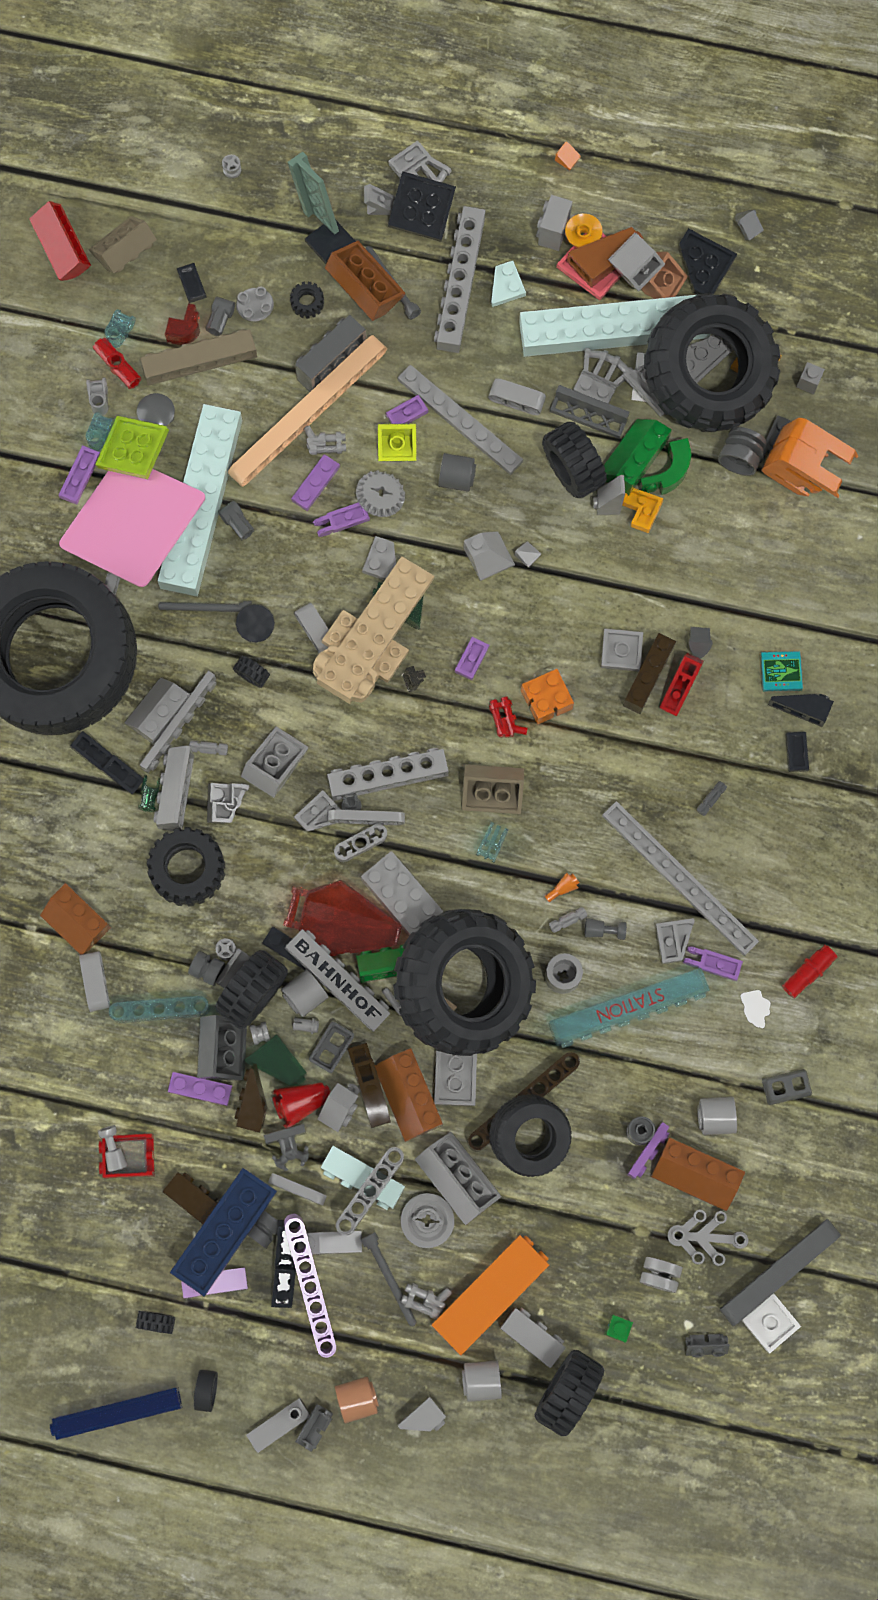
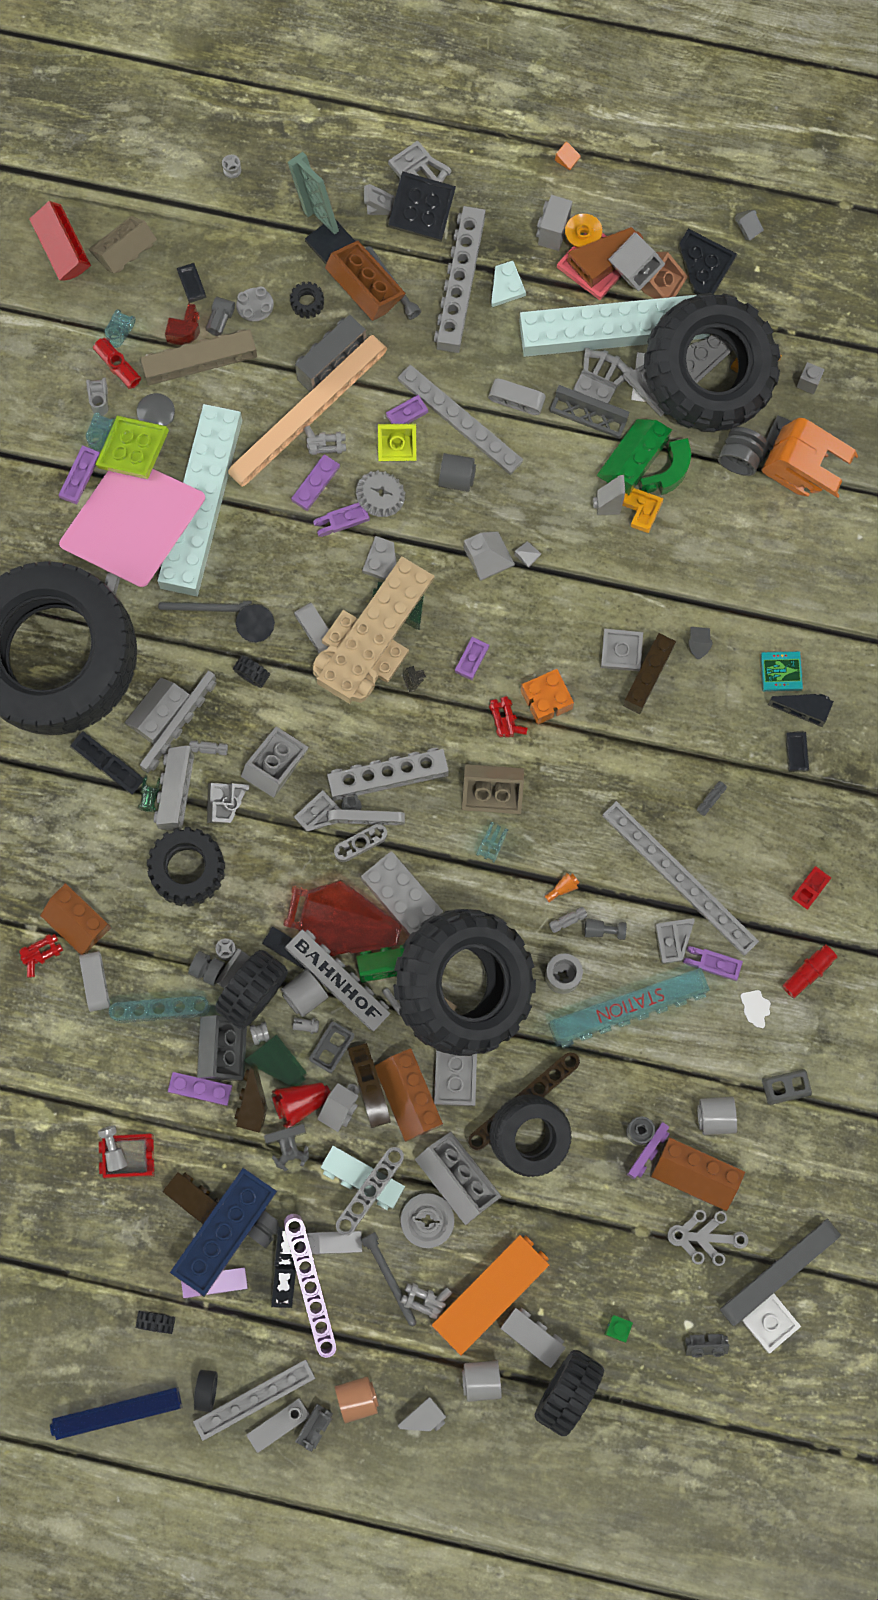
(31, 955): none -> red piece
(233, 516): dark grey piece -> none
(254, 1400): none -> light grey plate
(297, 1189): light grey beam -> none
(574, 459): black tyre -> none
(661, 1274): light grey wheel -> none
(681, 684): red slope -> none
(811, 887): none -> red slope

